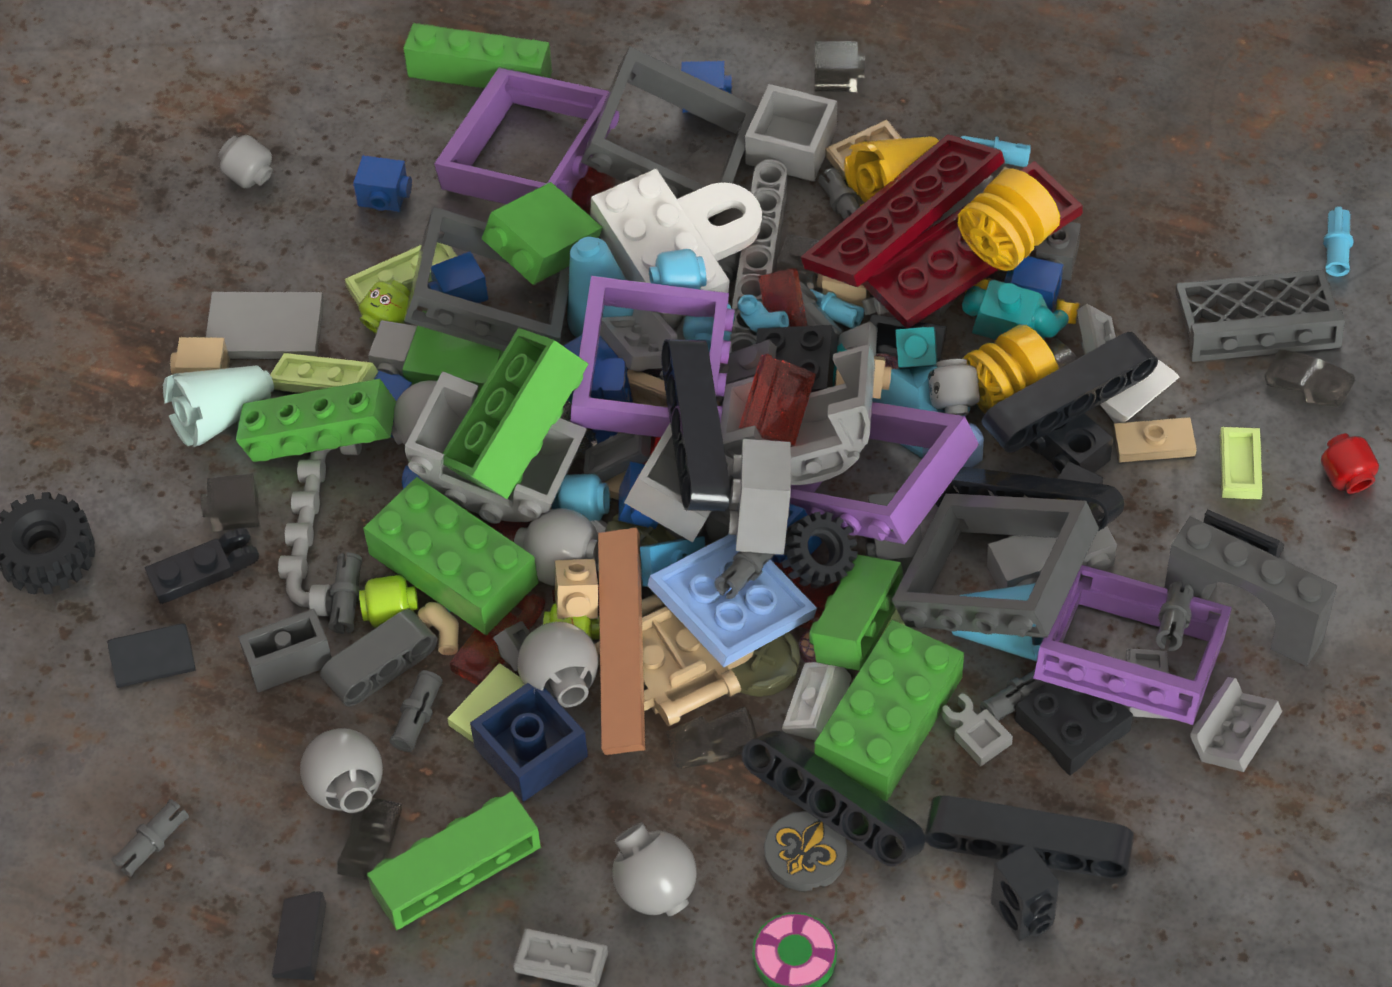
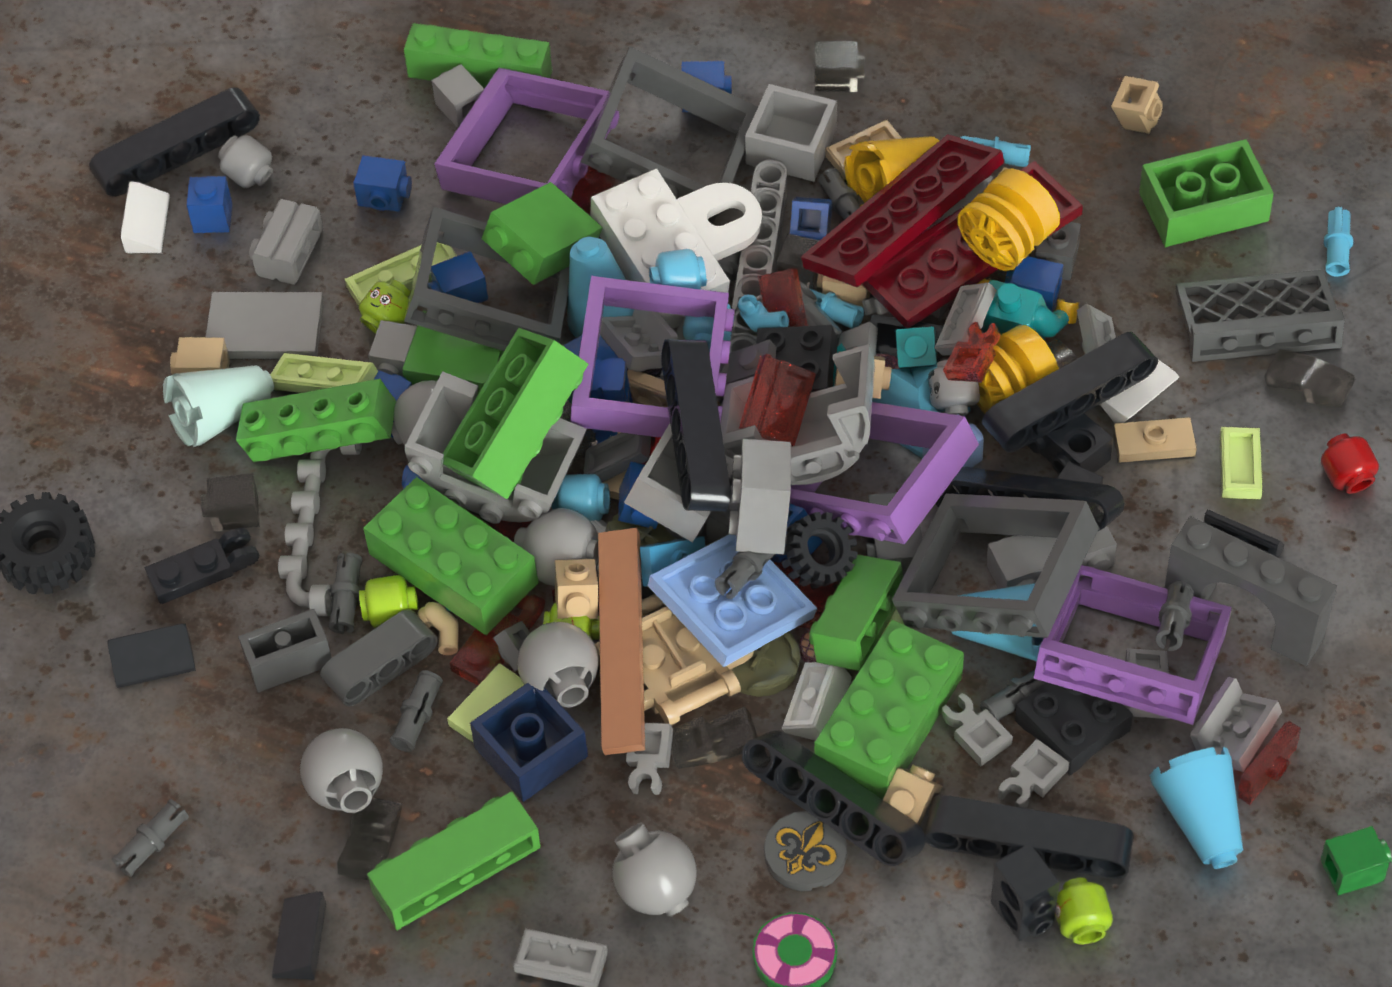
(144, 219): none -> white slope
(174, 141): none -> black beam
(209, 204): none -> blue brick
(286, 241): none -> light grey brick
(456, 93): none -> light grey brick
(656, 754): none -> light grey plate
(811, 217): none -> blue brick
(912, 791): none -> tan bracket
(969, 307): none -> light grey plate
(973, 358): none -> clear red plate
(1034, 771): none -> light grey plate
(1083, 911): none -> lime head
(1145, 106): none -> tan brick
(1203, 803): none -> medium azure cone
(1206, 193): none -> bright green brick
(1270, 763): none -> clear red plate
(1356, 860): none -> green brick

